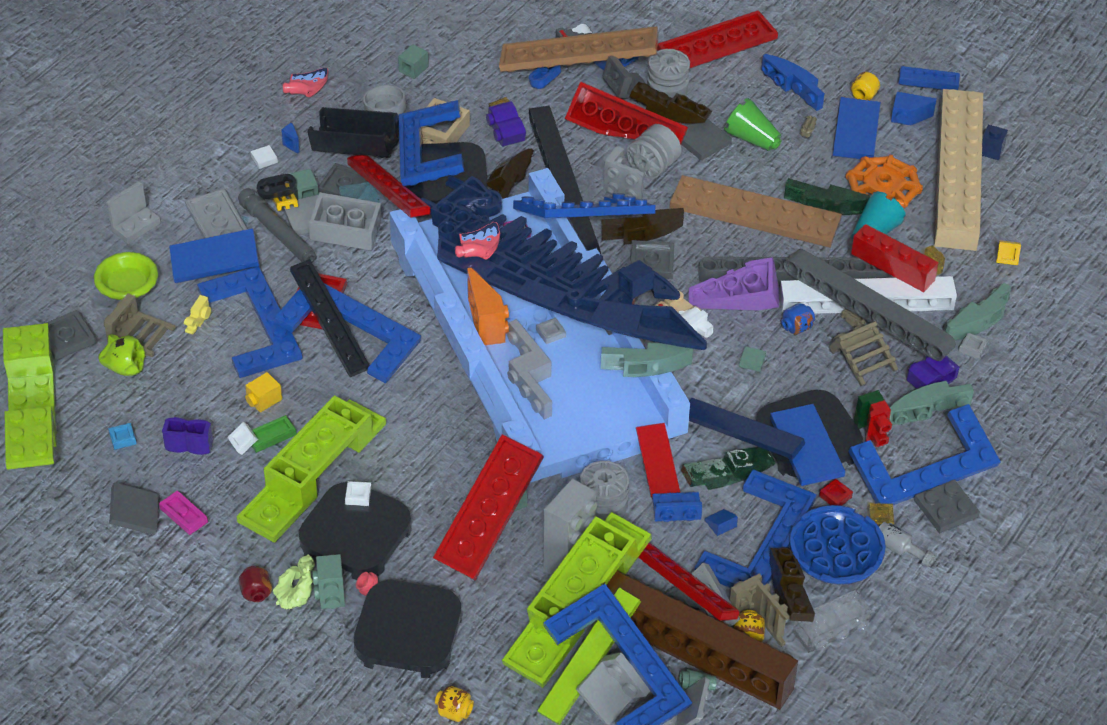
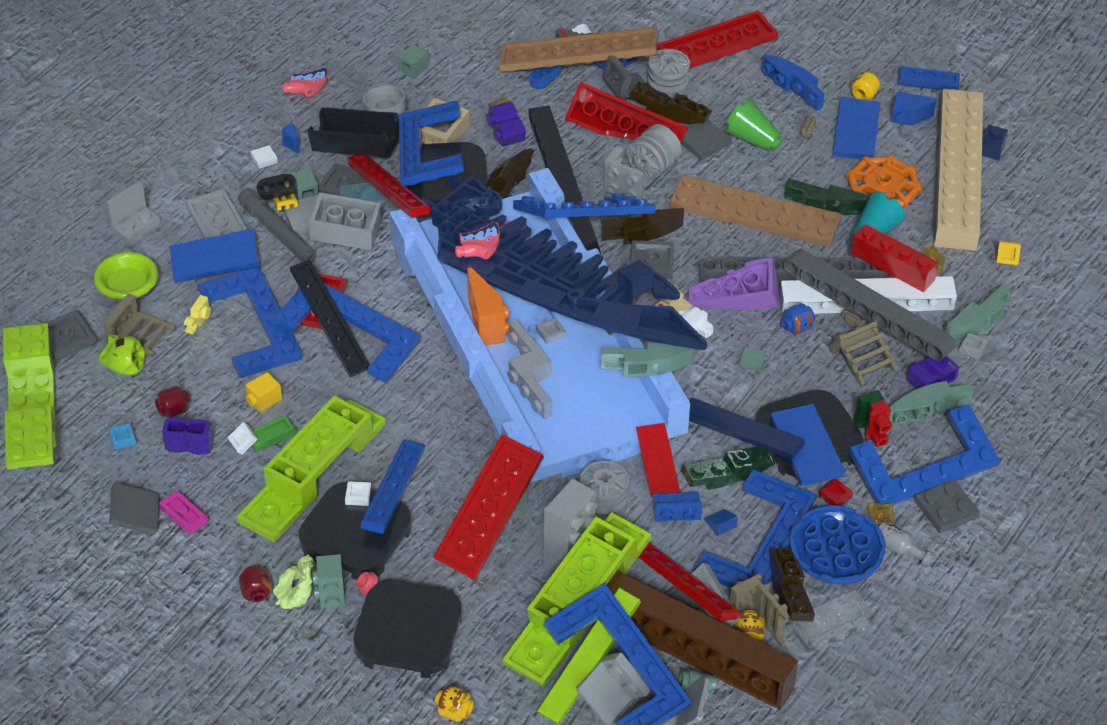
(172, 402): none -> dark red head
(392, 486): none -> blue tile

